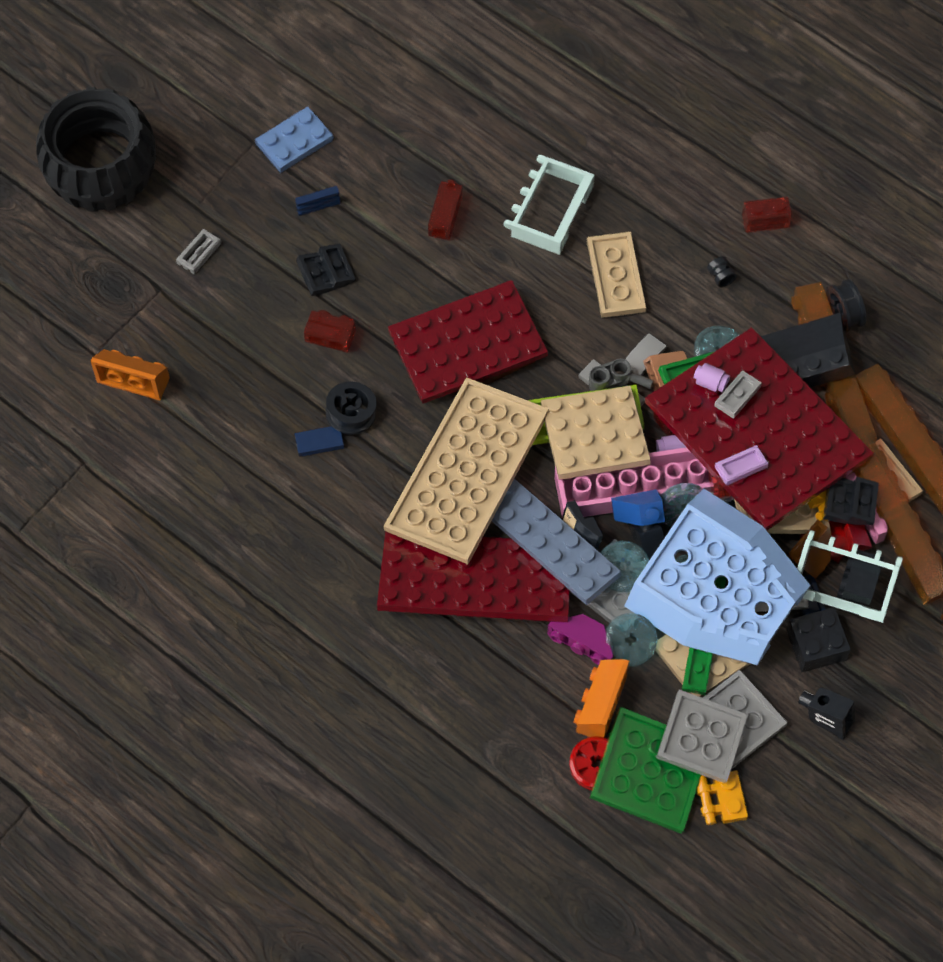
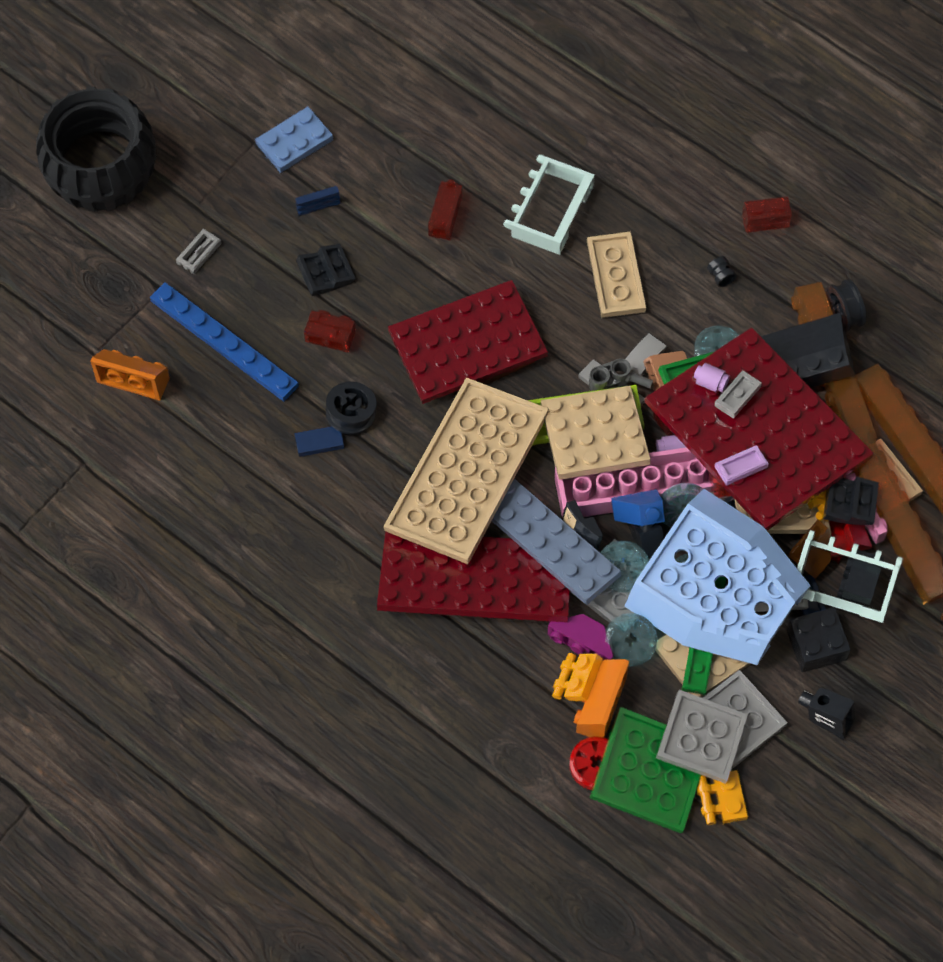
(224, 341): none -> blue plate
(582, 677): none -> light orange plate

